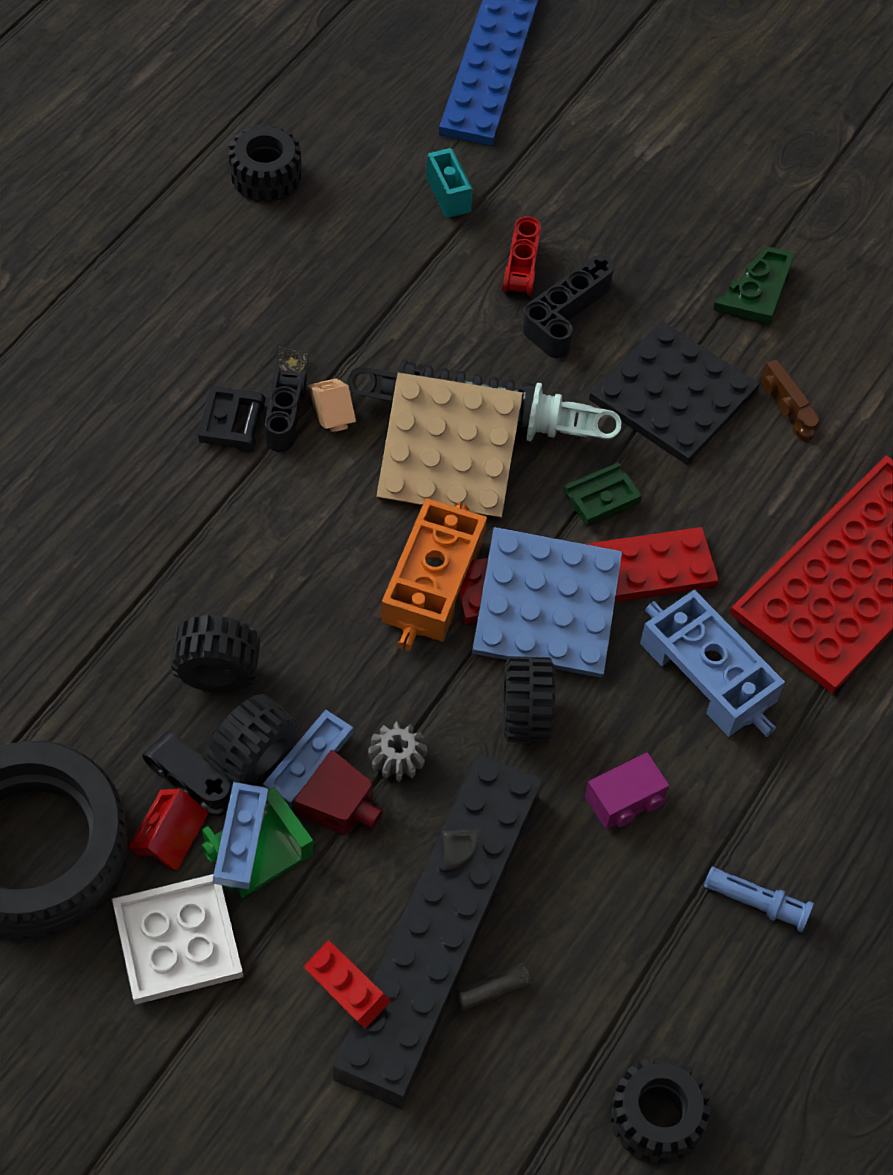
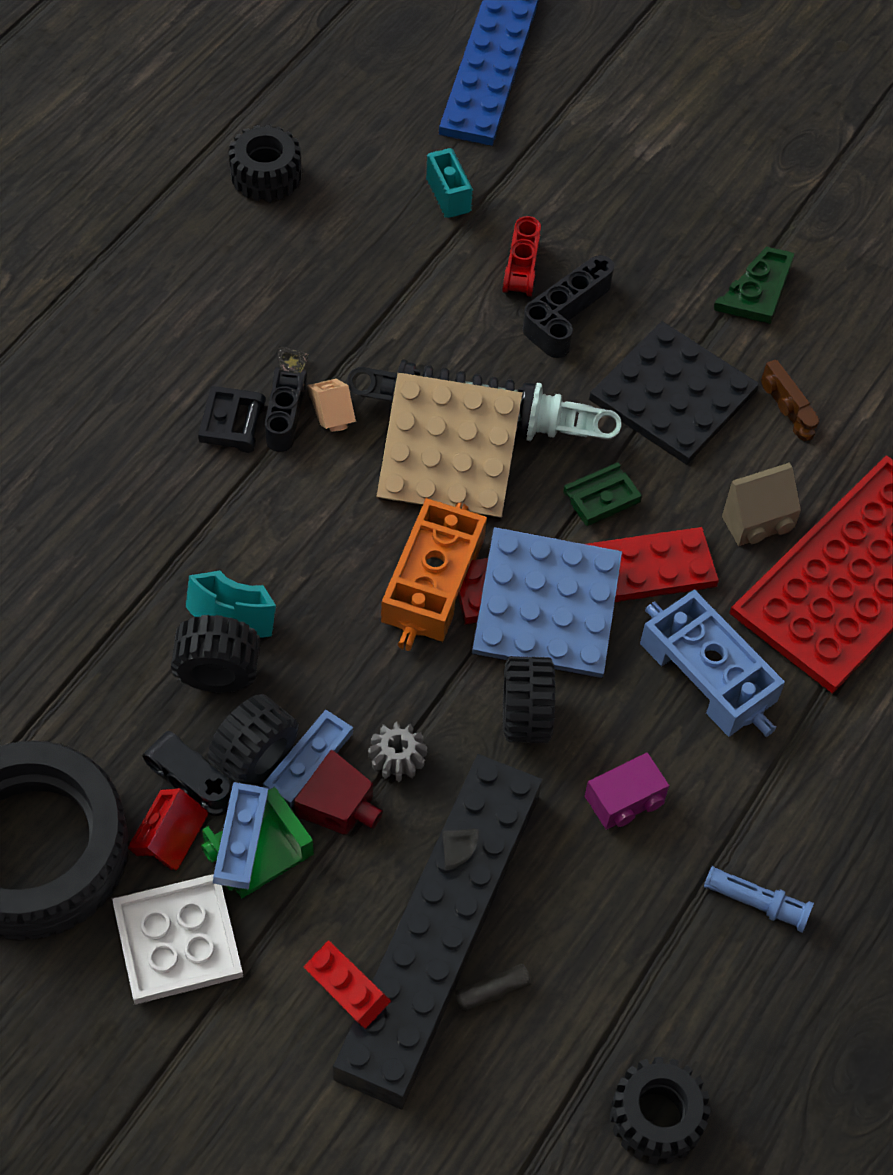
(217, 595): none -> teal brick
(762, 505): none -> dark tan slope

